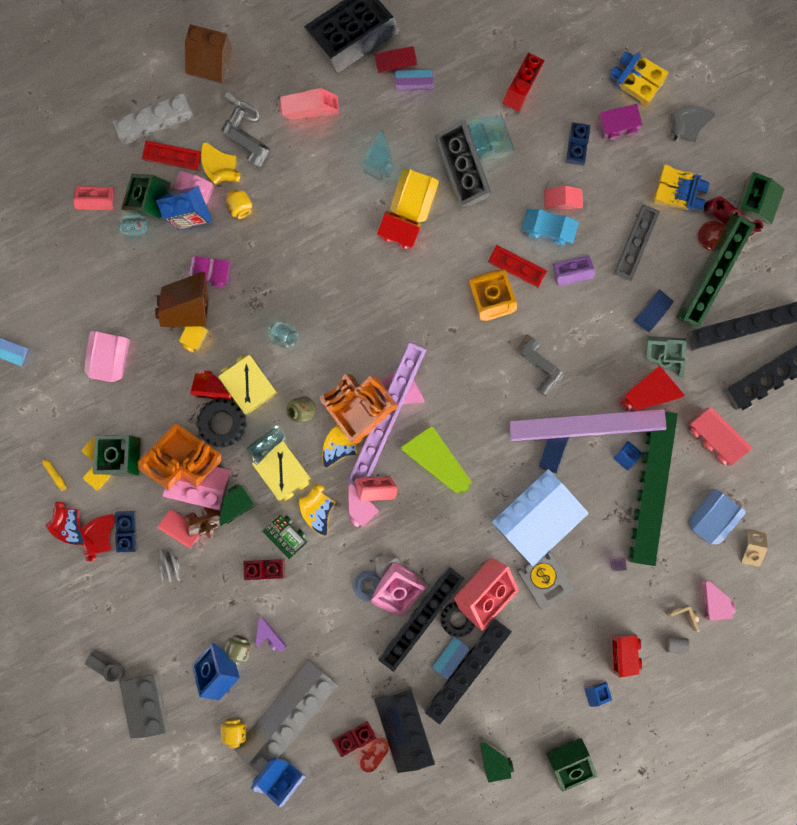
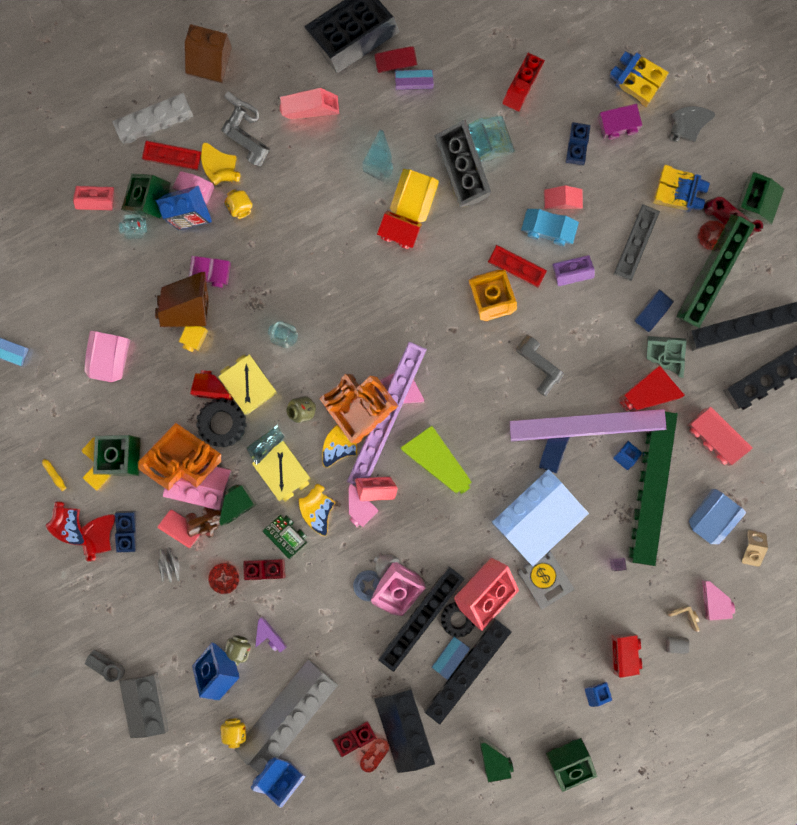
(216, 572): none -> clear red gear

